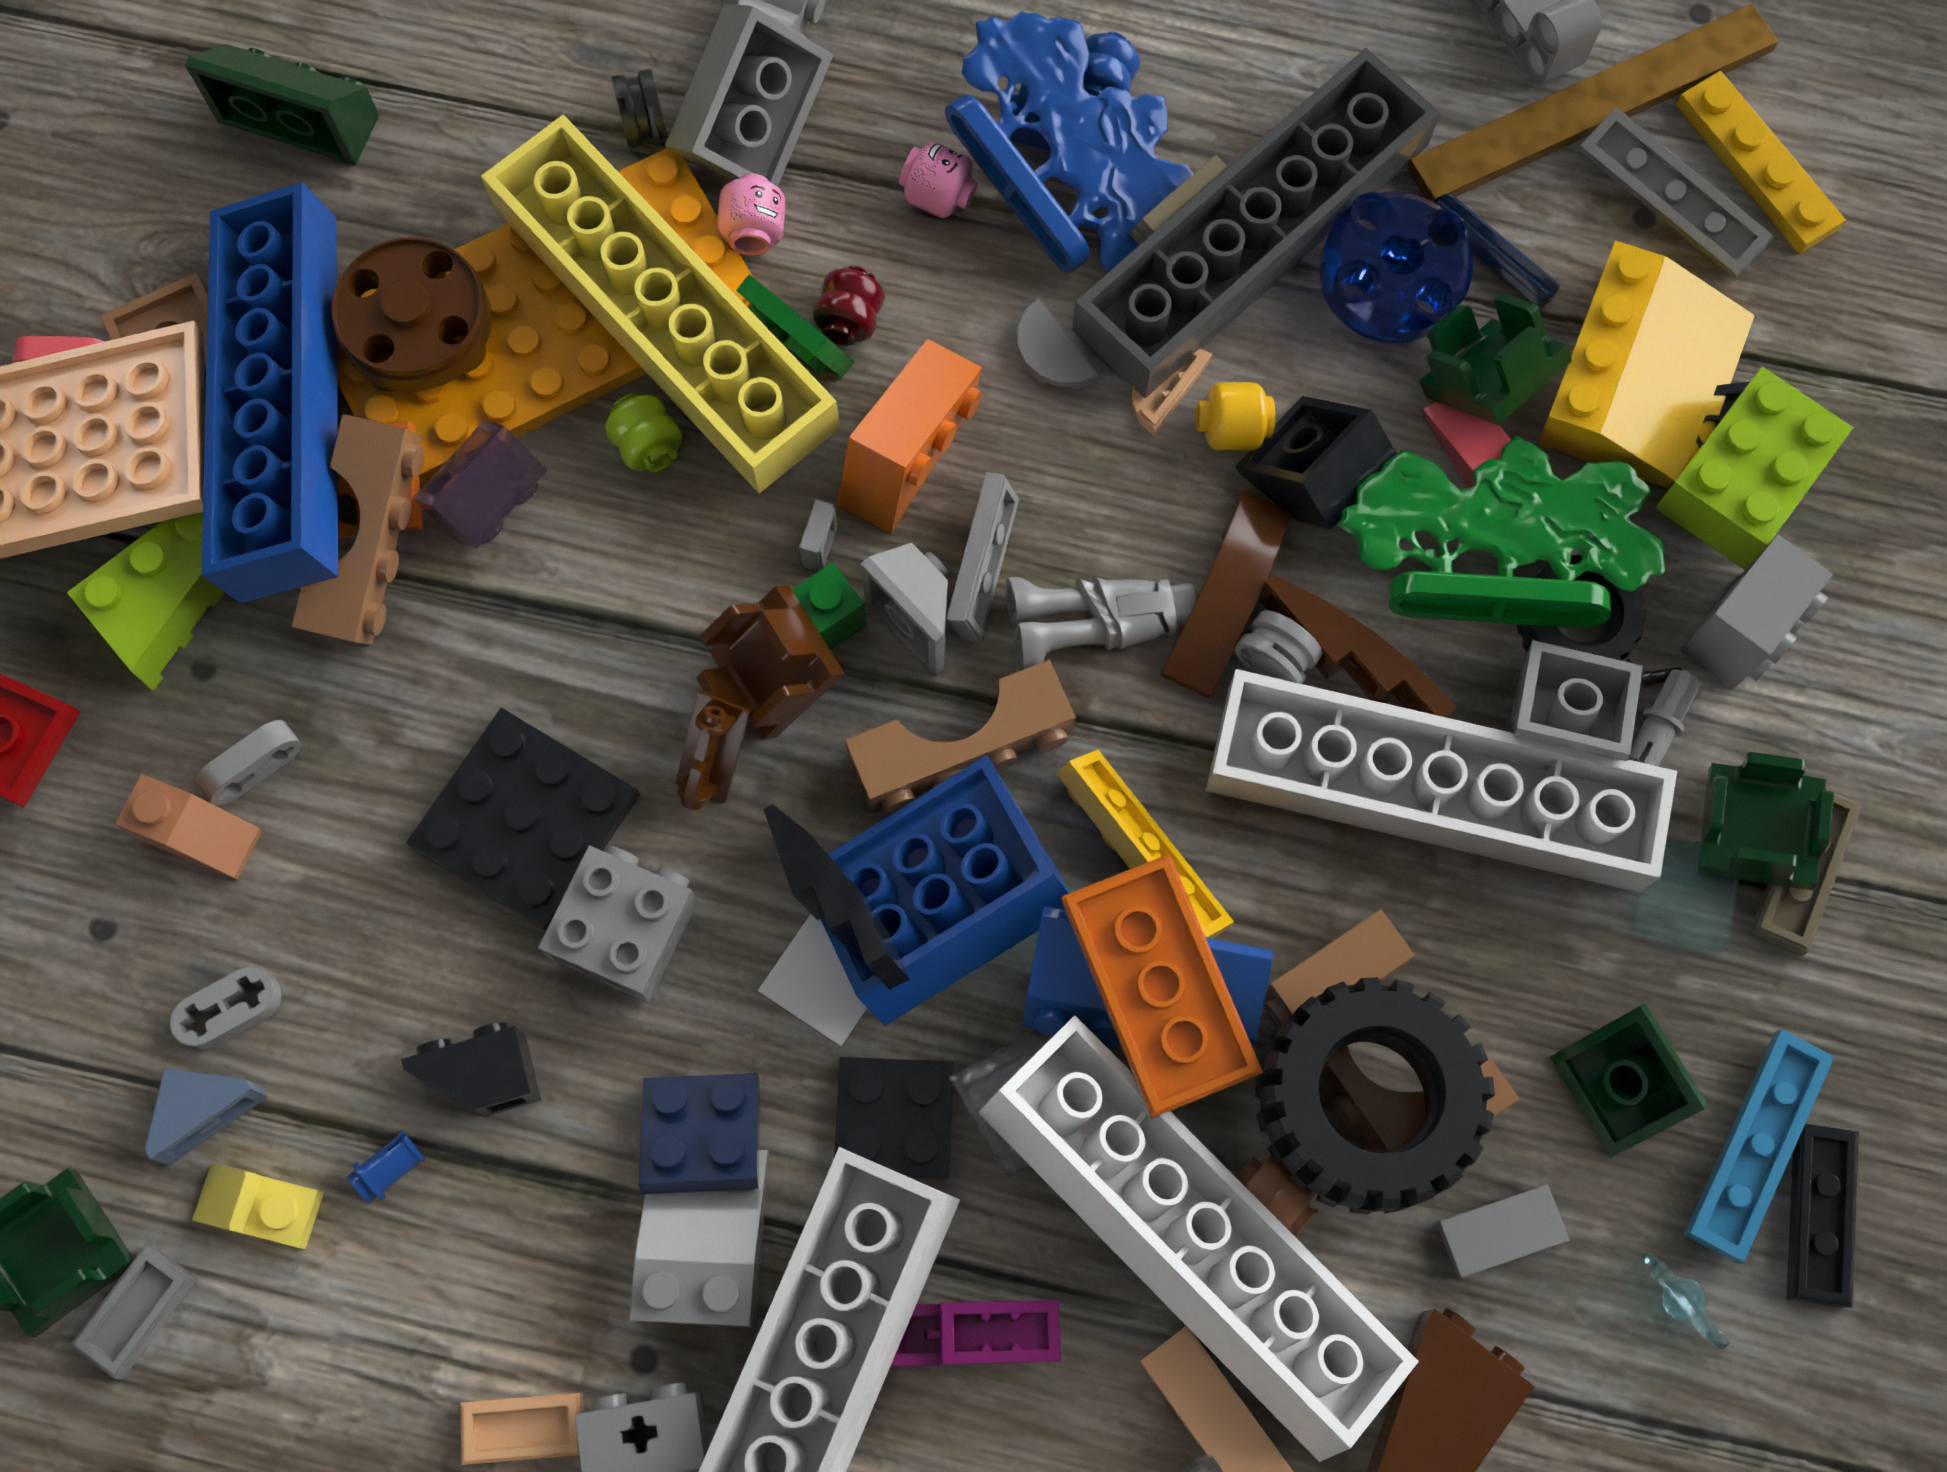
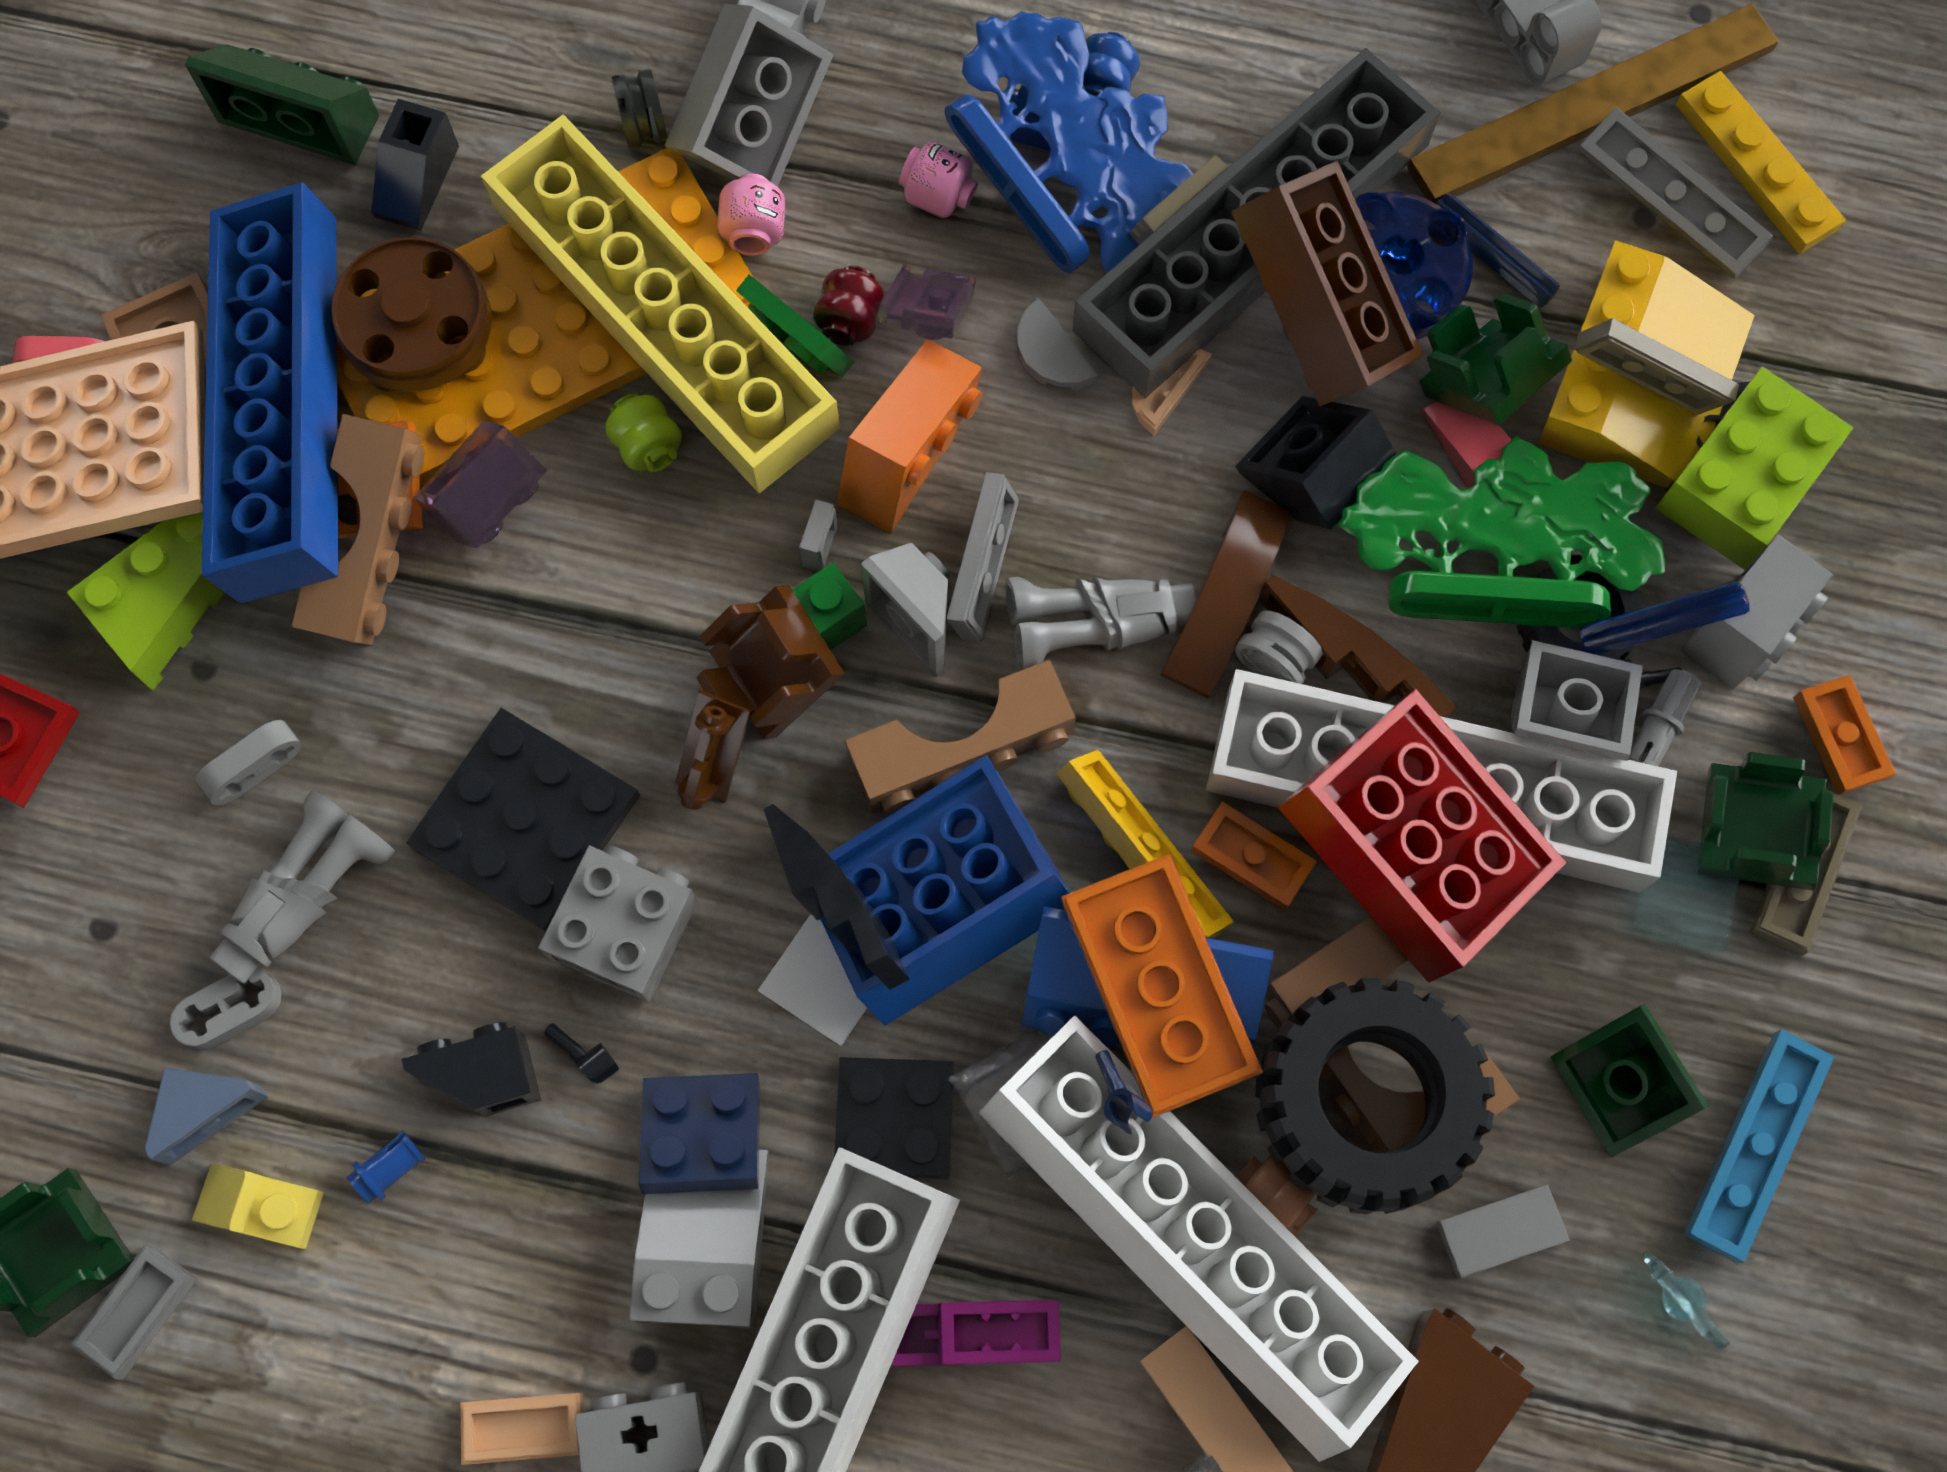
(188, 827): nougat slope -> none
(279, 905): none -> light grey piece
(412, 163): none -> black slope
(595, 1064): none -> black hand
(927, 302): none -> clear purple plate
(1120, 1101): none -> dark blue hand
(1235, 416): yellow head -> none
(1253, 856): none -> orange plate
(1327, 283): none -> reddish brown slope
(1423, 837): none -> red slope
(1656, 366): none -> dark tan tile
(1665, 619): none -> clear blue axle
(1823, 1217): black tile -> none
(1844, 735): none -> orange plate

